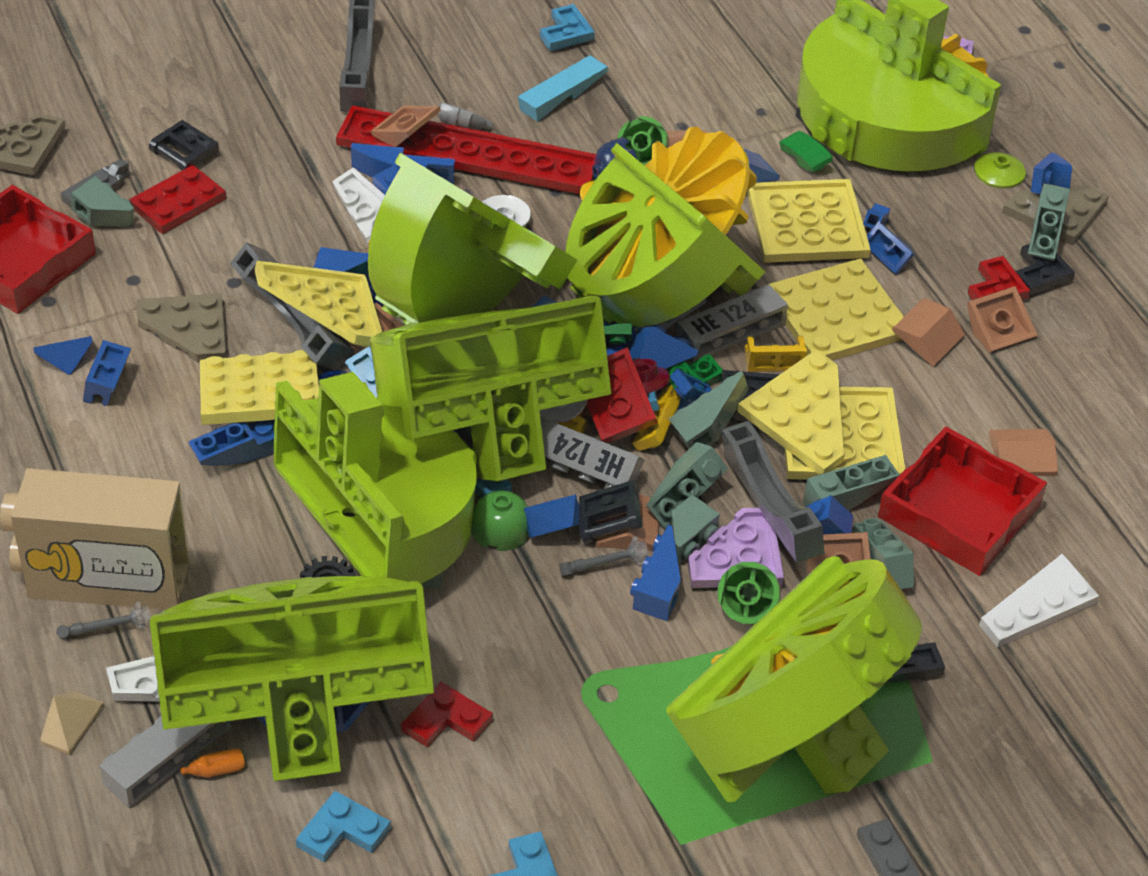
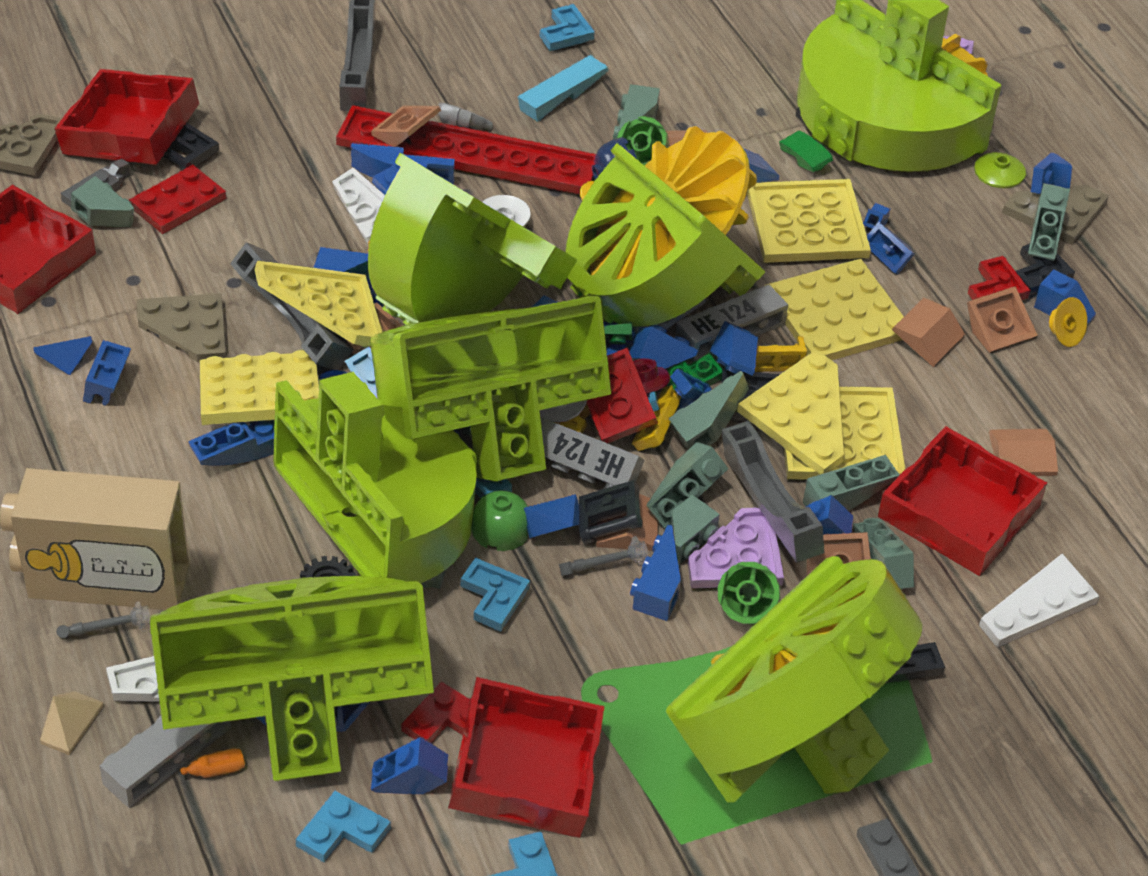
(127, 116): none -> red tile
(410, 769): none -> blue slope
(500, 590): none -> dark azure plate
(527, 758): none -> red tile
(637, 103): none -> sand green slope
(735, 348): none -> blue slope
(1057, 288): none -> blue slope
(1069, 322): none -> yellow piece

